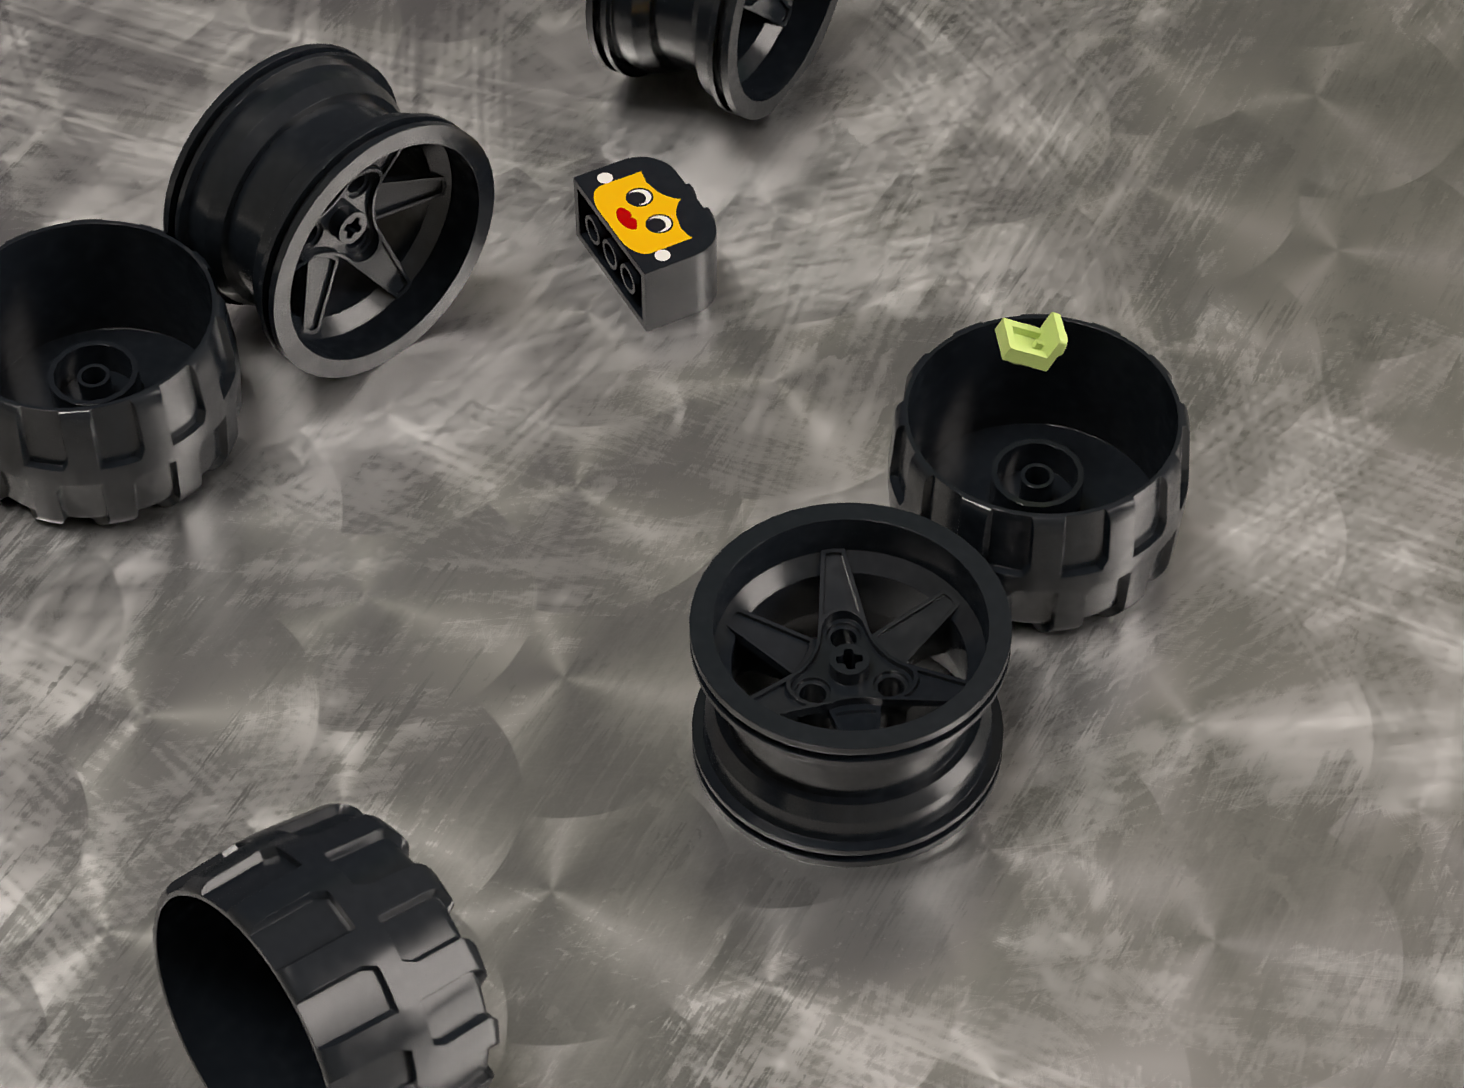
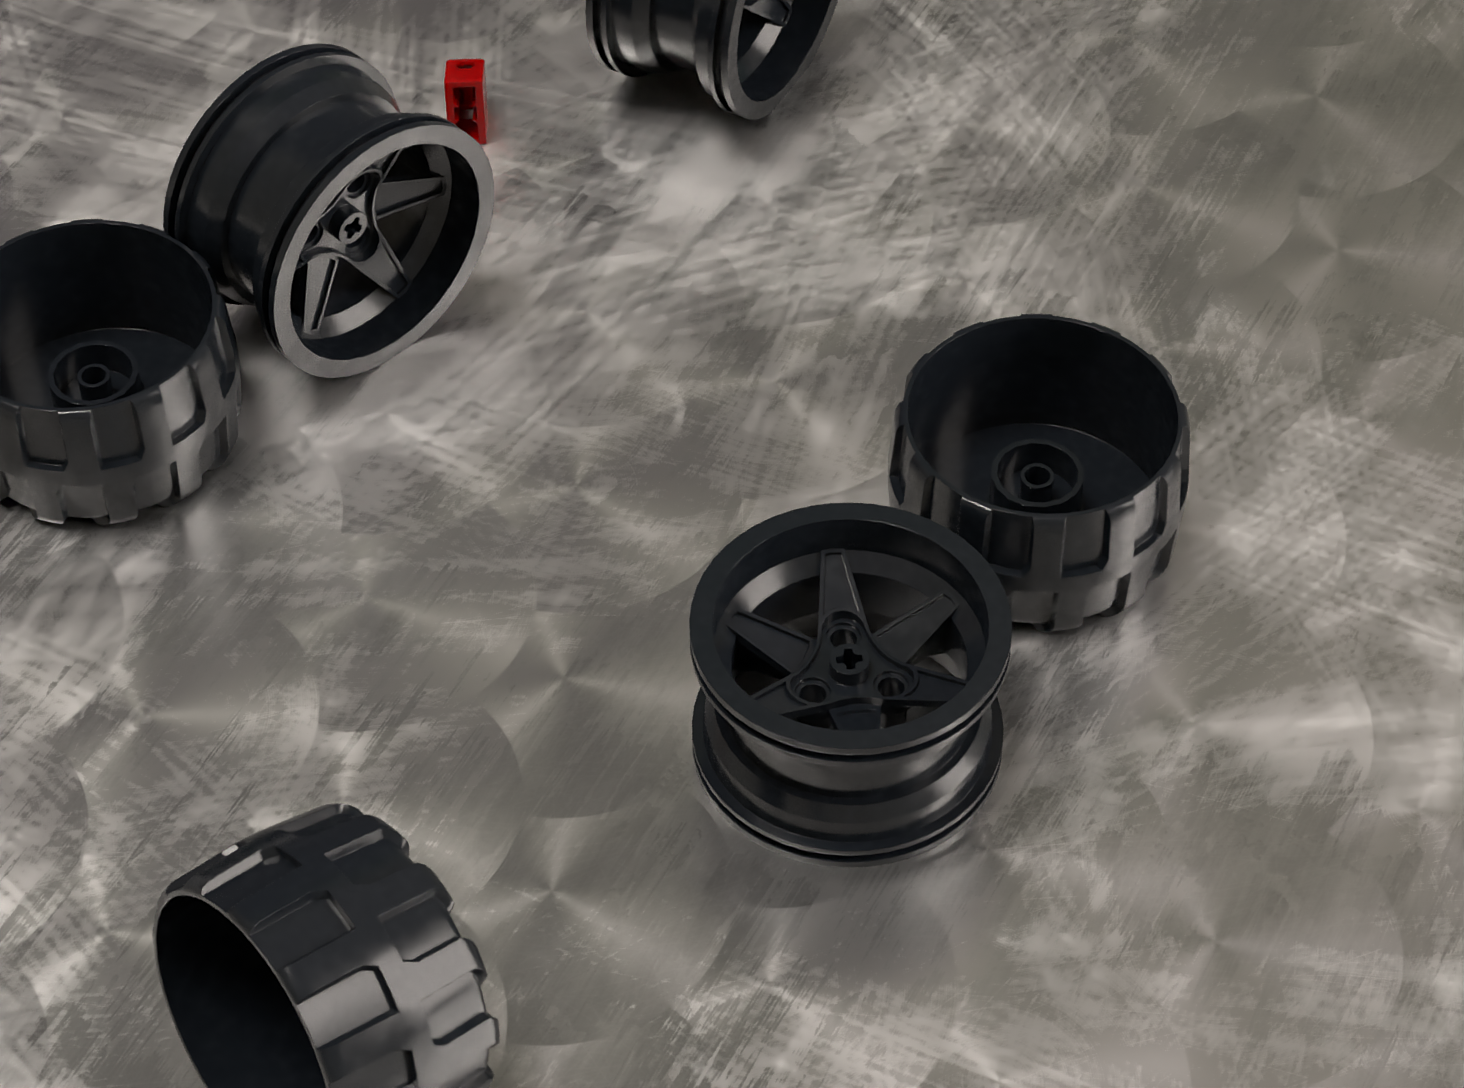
(467, 90): none -> red torso
(649, 238): black brick -> none
(1030, 344): yellowish green bracket -> none

